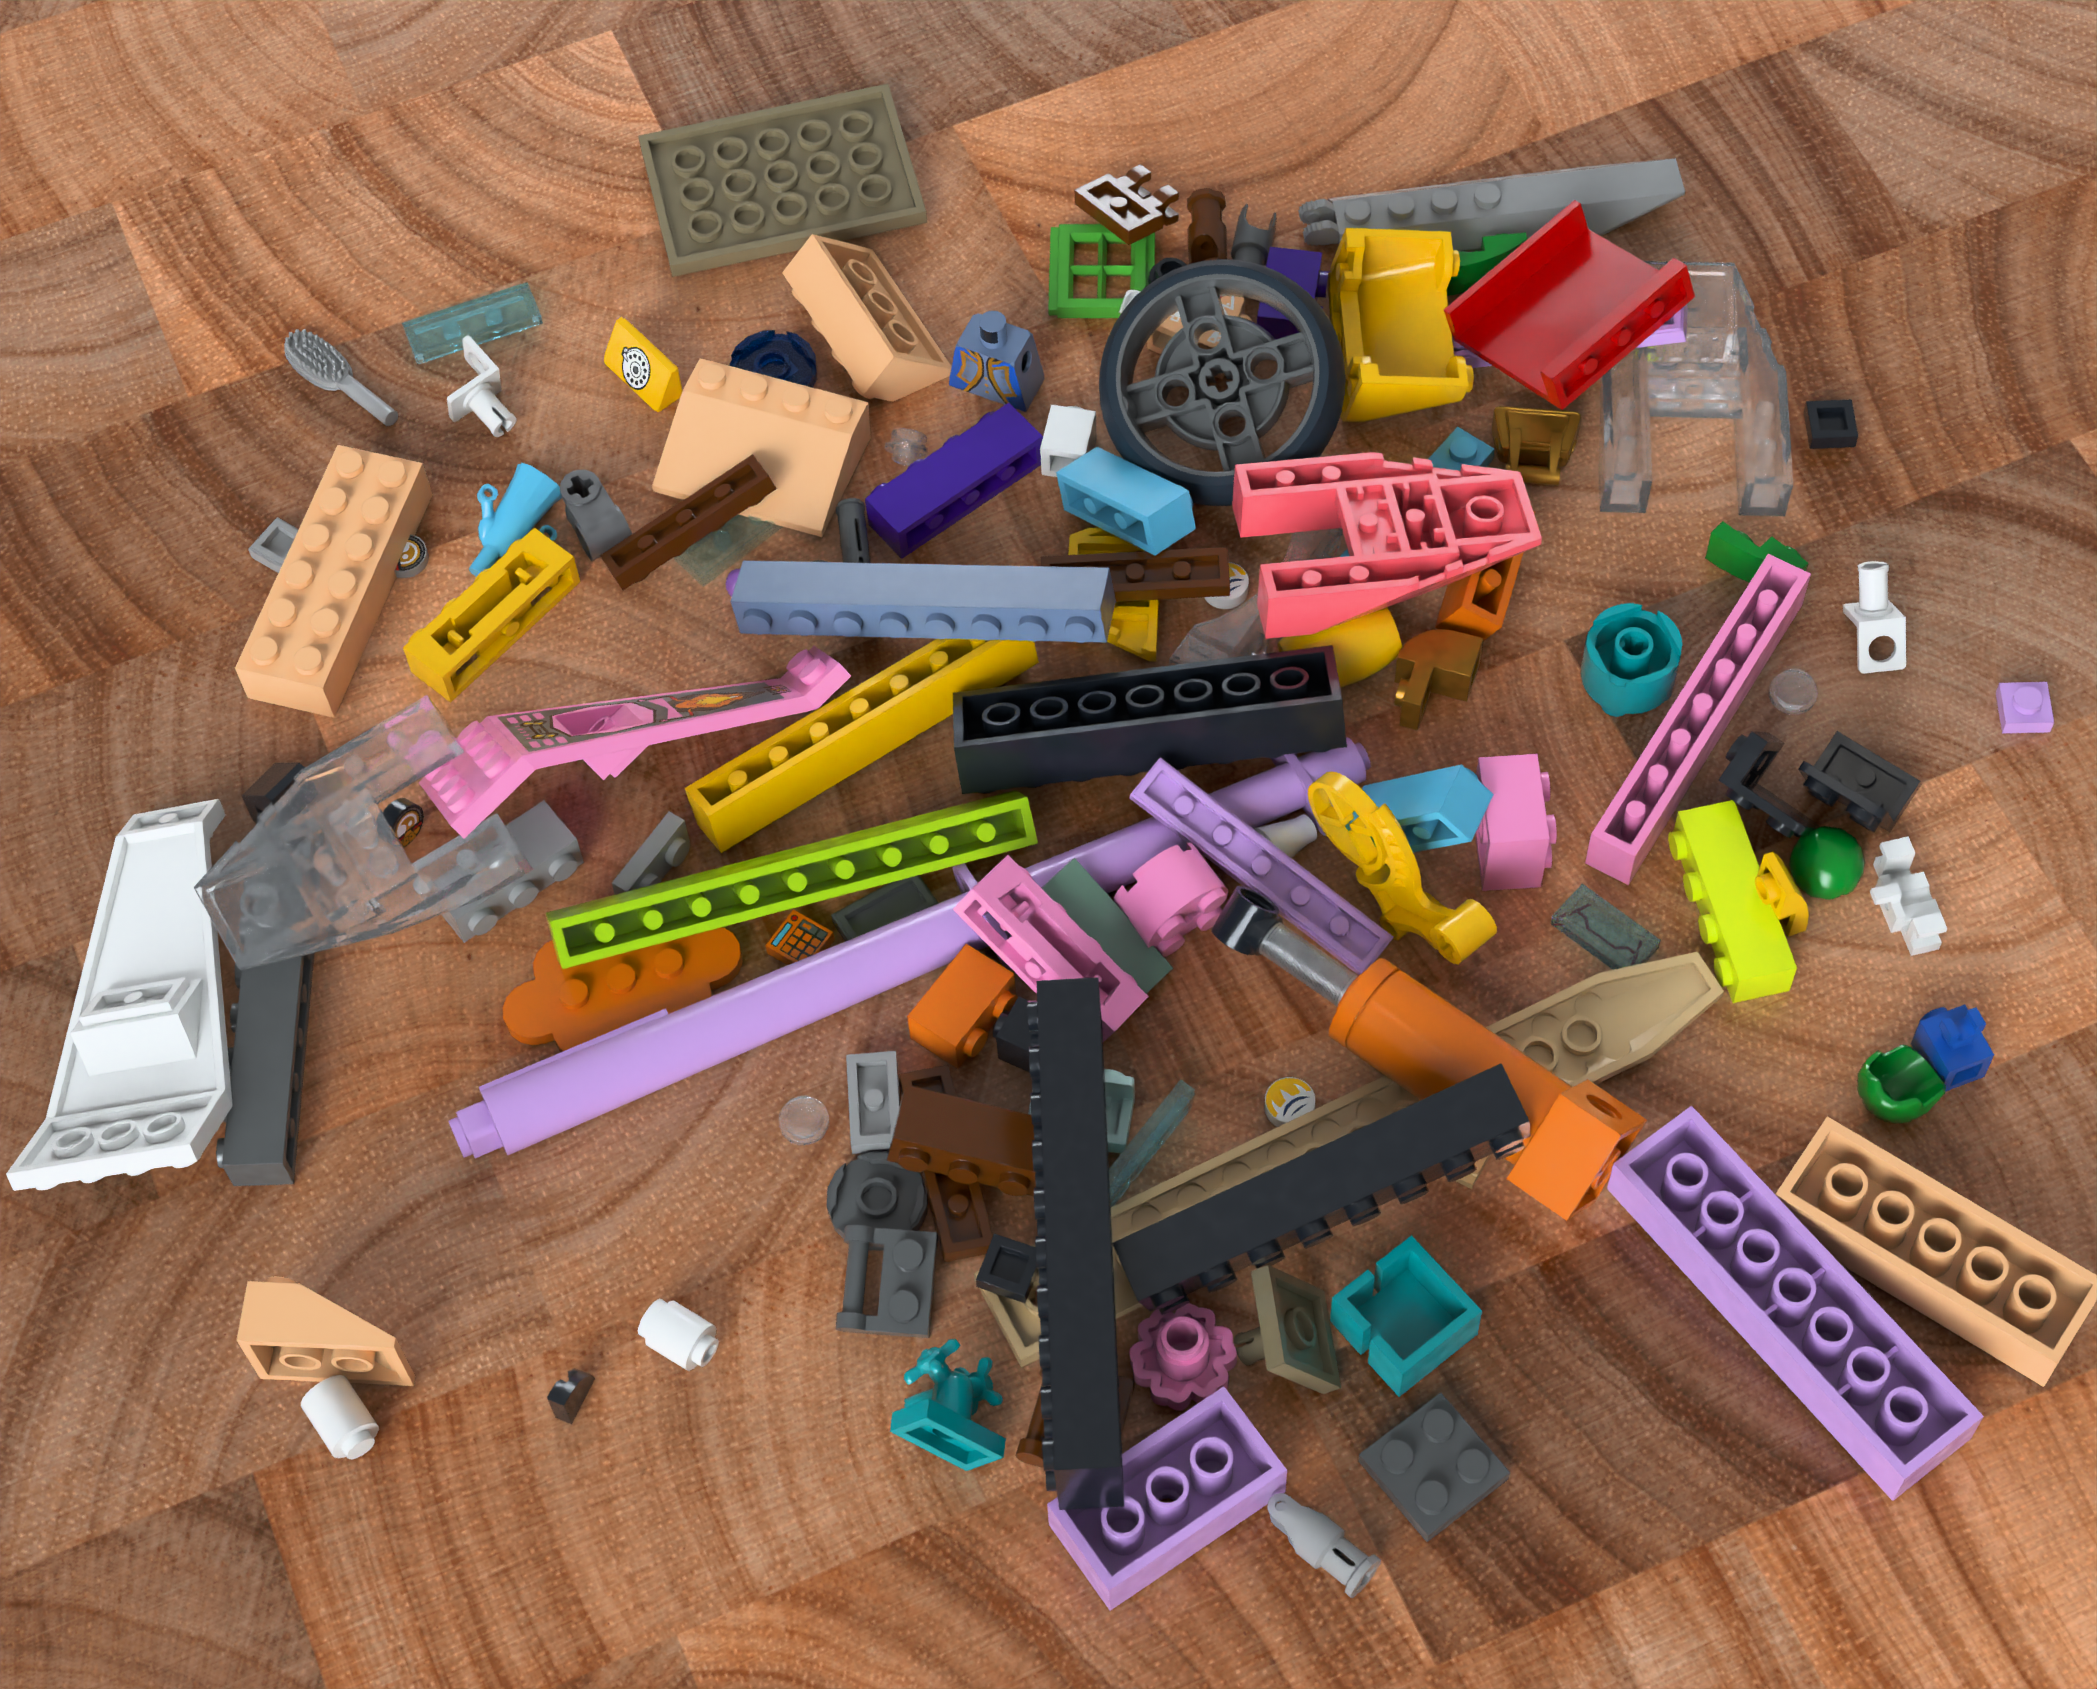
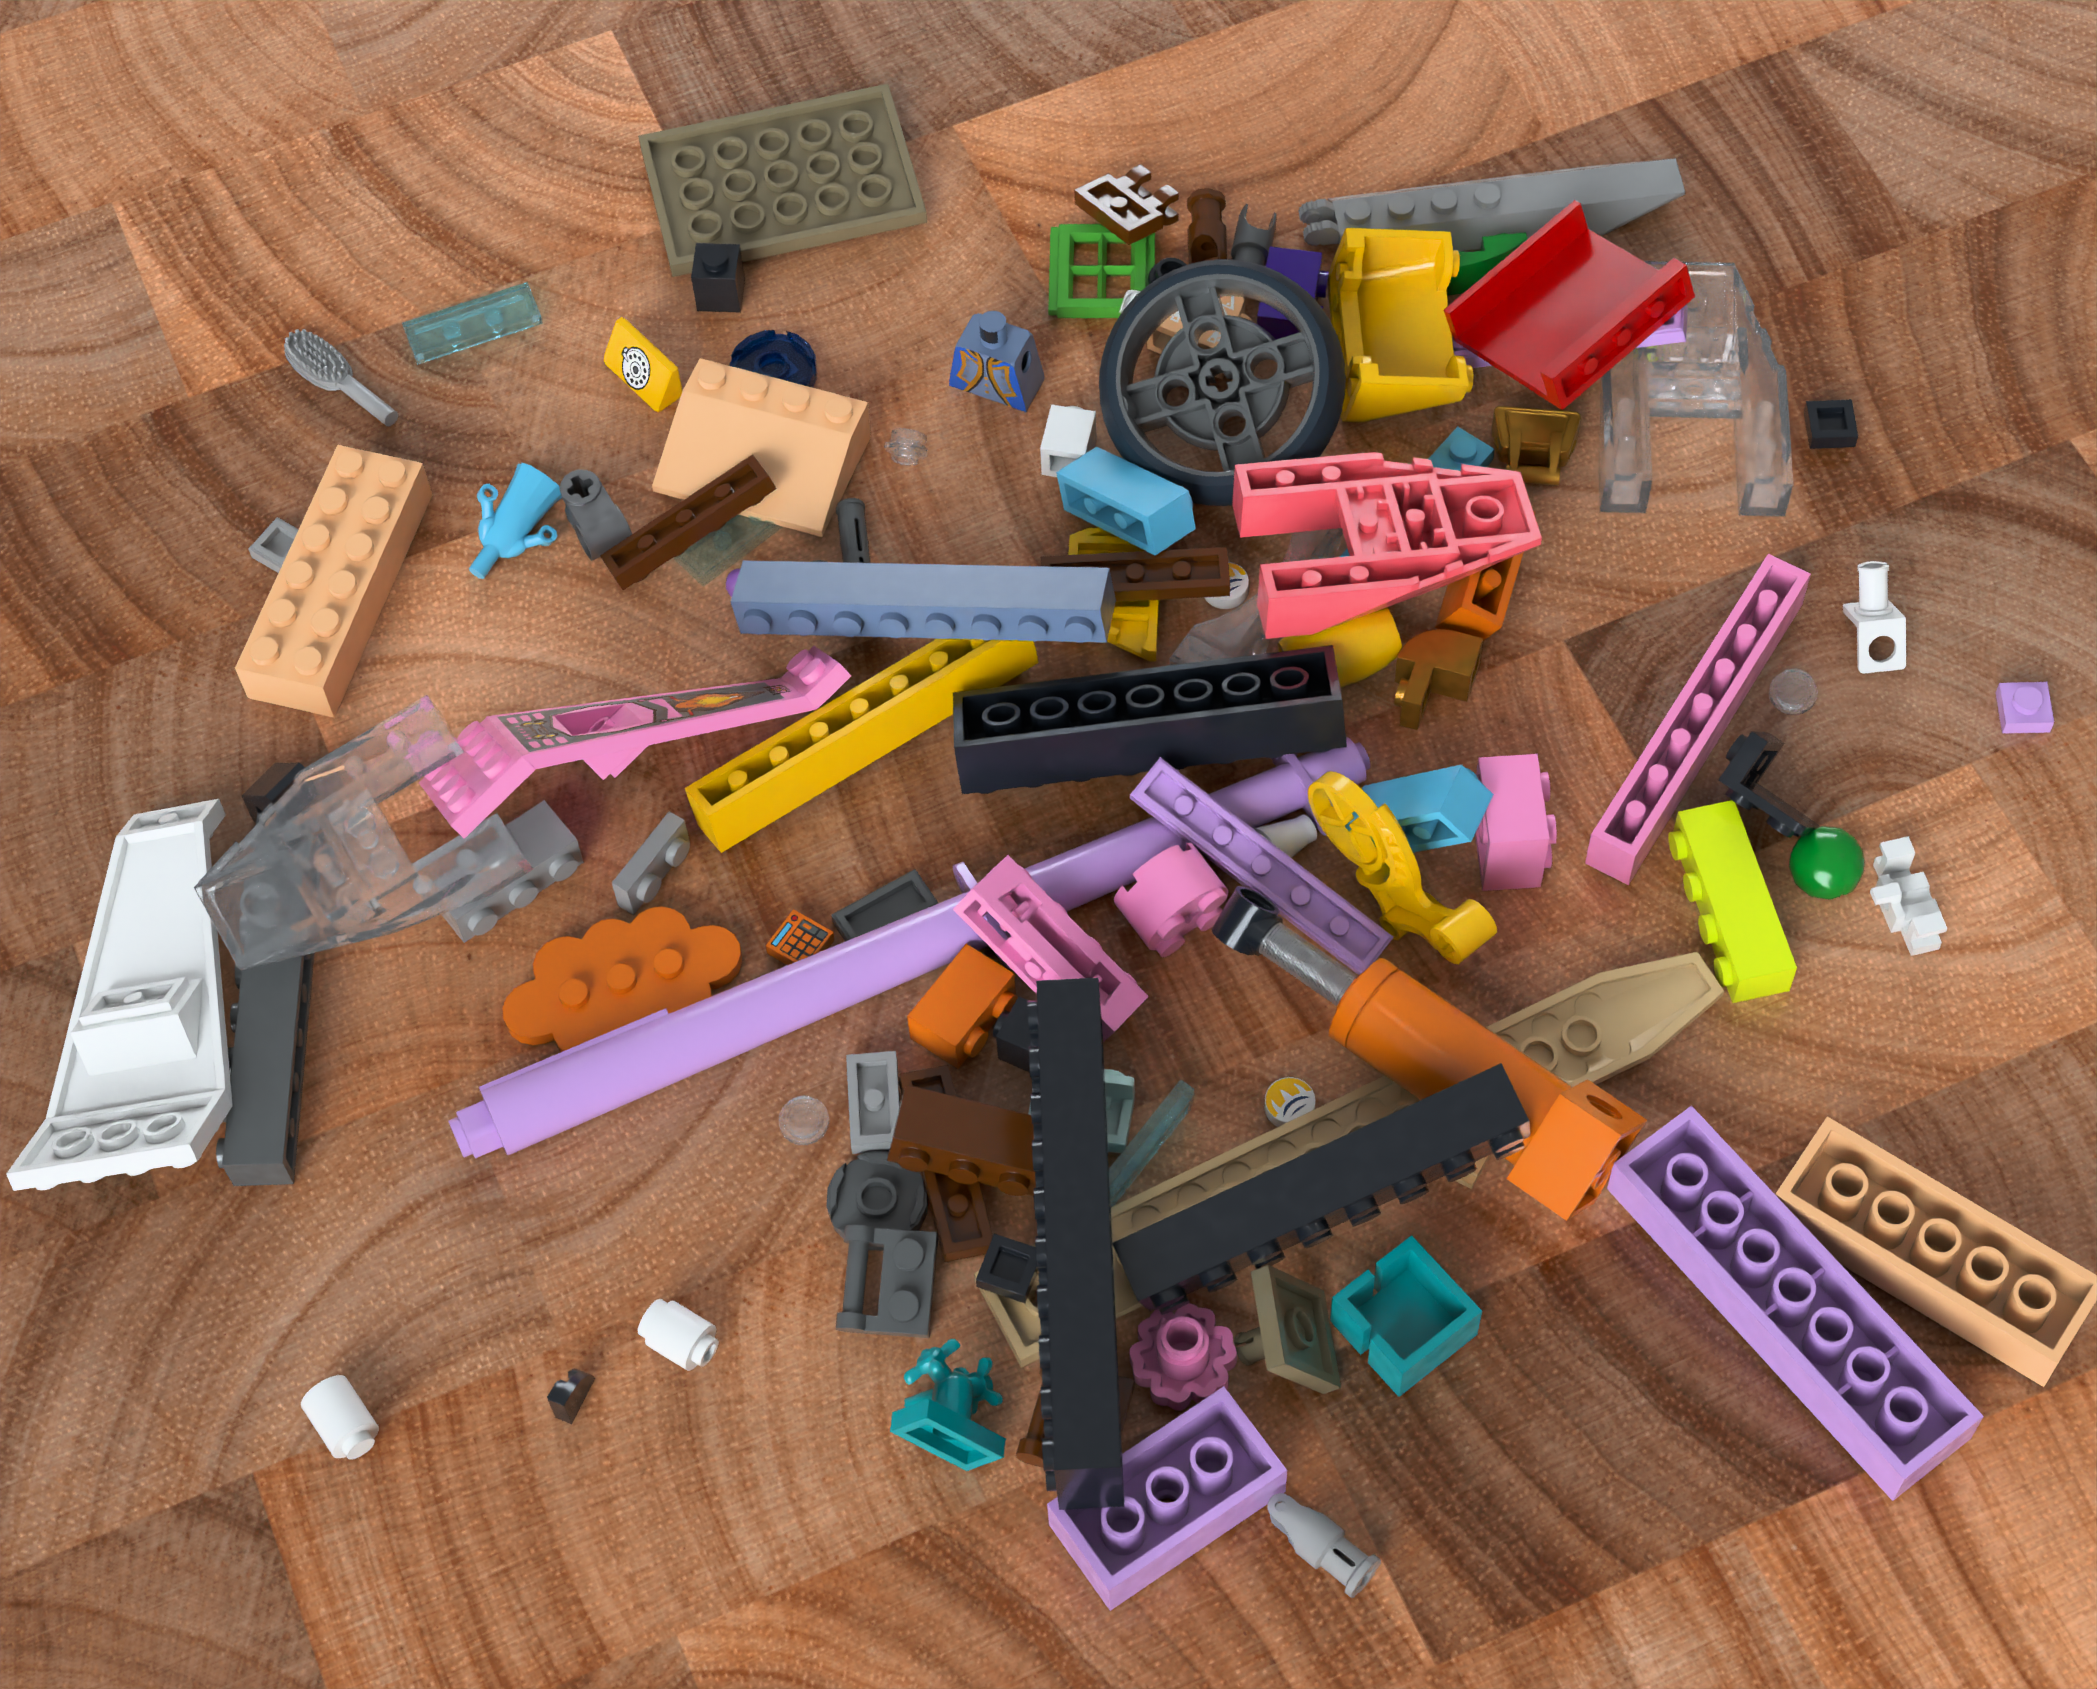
(308, 1338): light nougat slope -> none
(405, 819): tile -> none
(413, 558): tile -> none
(480, 392): white bracket -> none
(491, 614): yellow brick -> none
(718, 277): none -> black brick
(791, 878): lime brick -> none
(865, 319): light nougat slope -> none
(954, 480): dark purple brick -> none
(1107, 924): sand green tile -> none
(1433, 1467): dark grey plate -> none
(1604, 930): clear light blue tile -> none
(1630, 659): teal brick -> none
(1740, 557): green slope -> none
(1779, 890): yellow slope -> none
(1862, 781): black bracket -> none
(1899, 1085): green hair -> none
(1954, 1044): blue brick -> none

